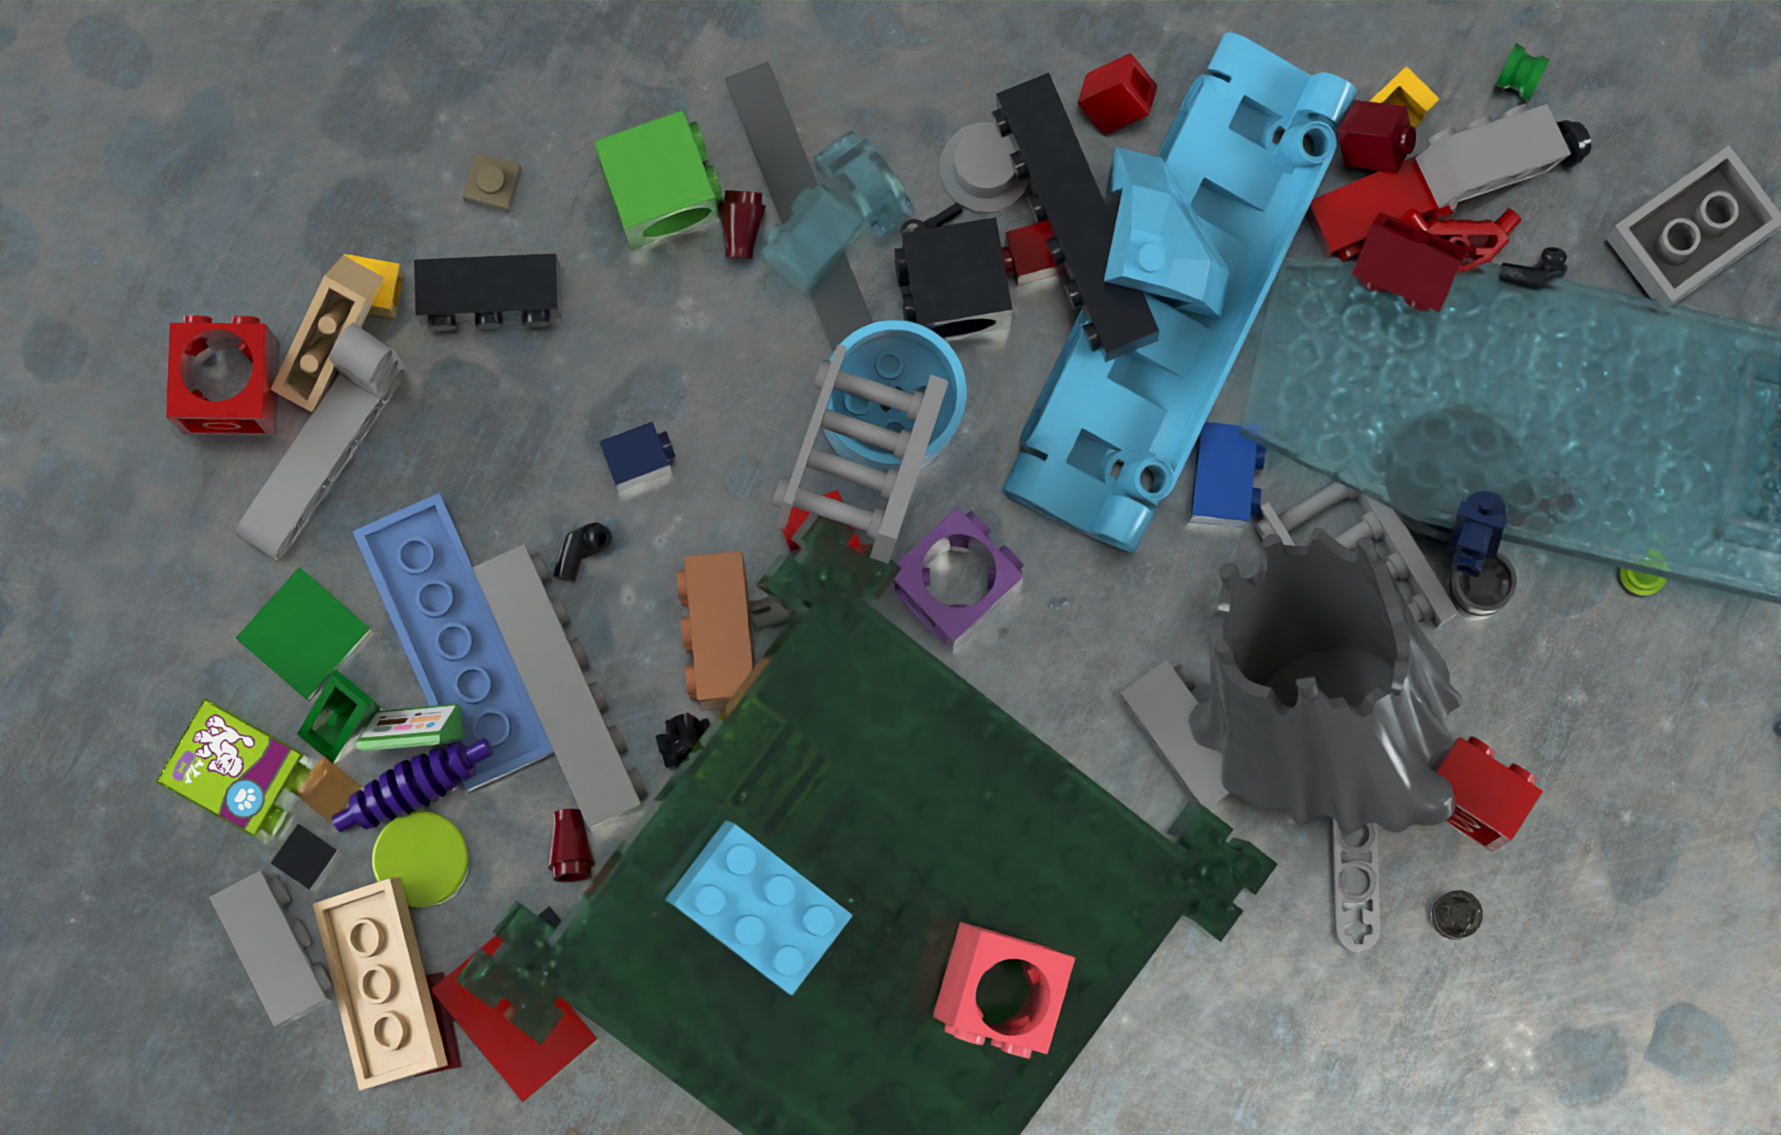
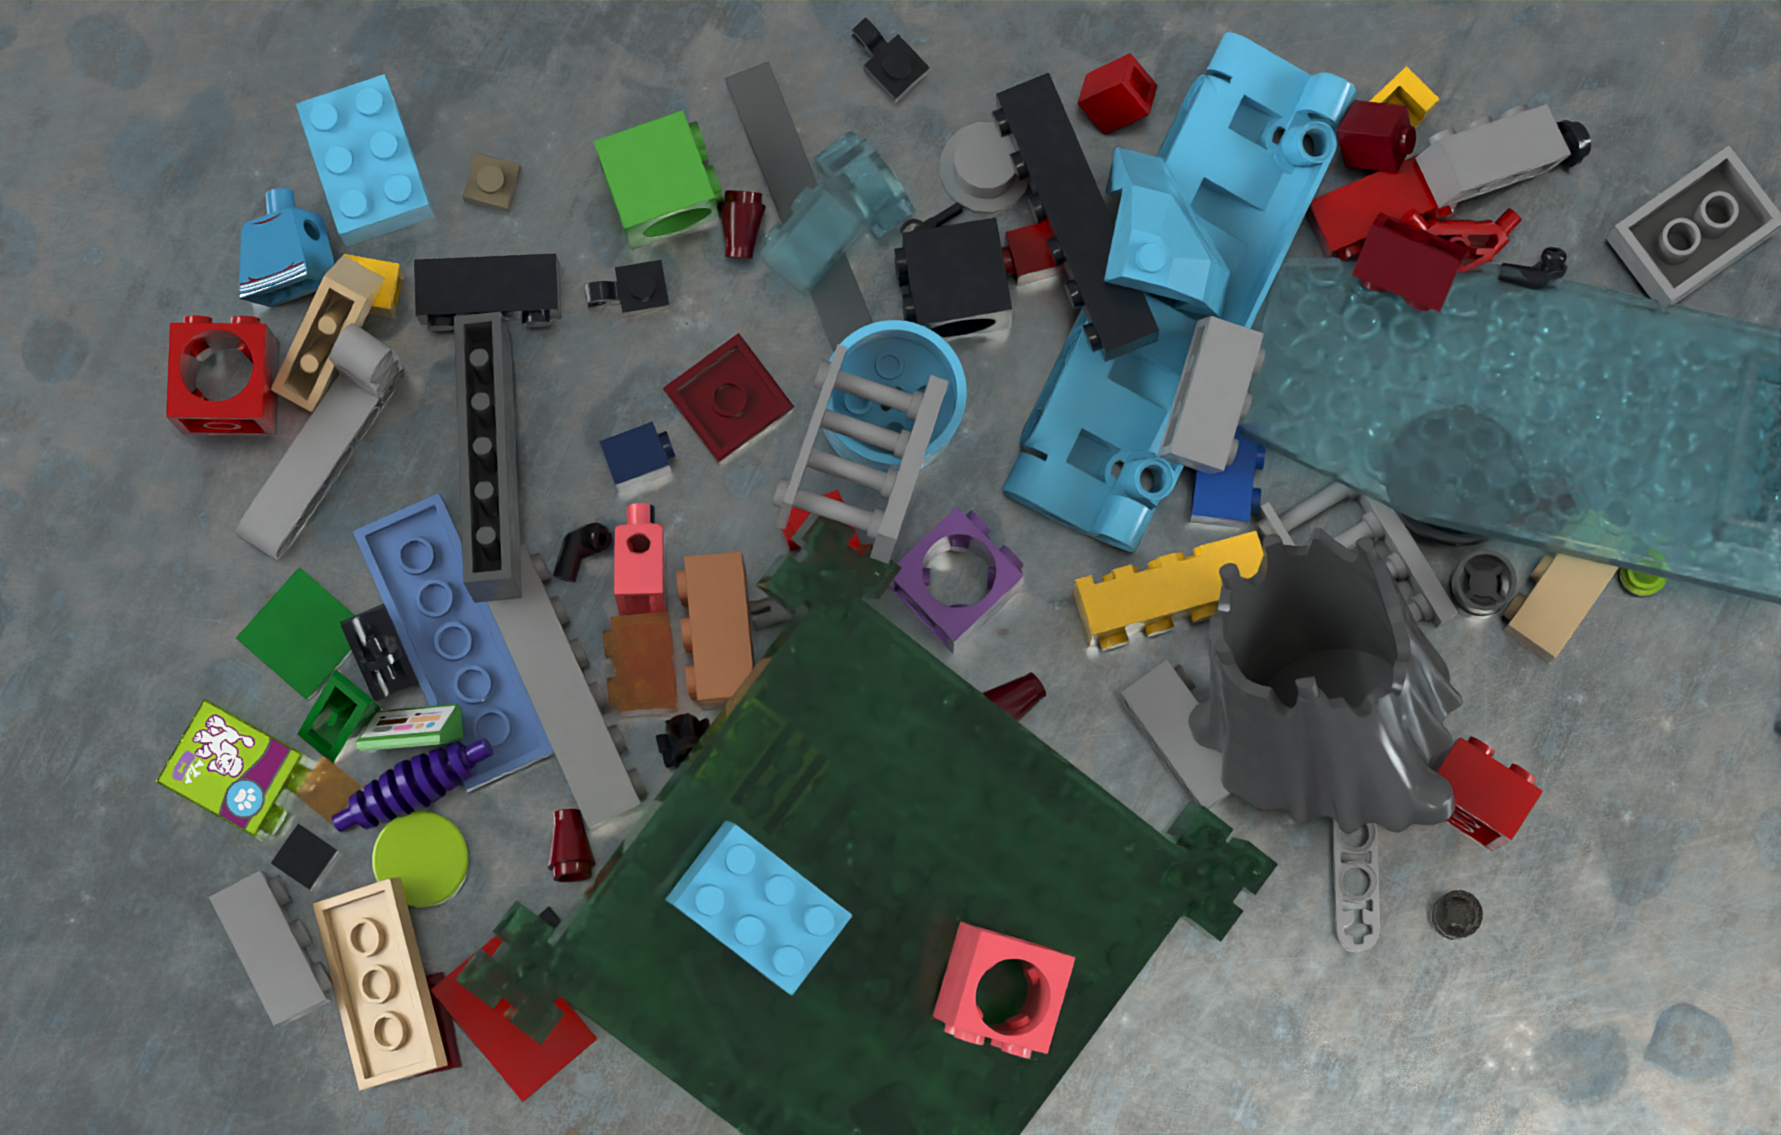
(283, 252): none -> dark azure torso
(365, 160): none -> medium azure brick
(379, 652): none -> black hips
(487, 457): none -> dark grey brick
(637, 288): none -> black plate
(640, 563): none -> coral torso
(642, 664): none -> clear orange brick
(729, 399): none -> dark red tile
(891, 64): none -> black plate
(1018, 695): none -> dark red cone
(1163, 593): none -> yellow wedge
(1212, 395): none -> light grey brick
(1477, 531): dark blue hips -> none
(1522, 72): green wheel -> none
(1556, 603): none -> tan brick

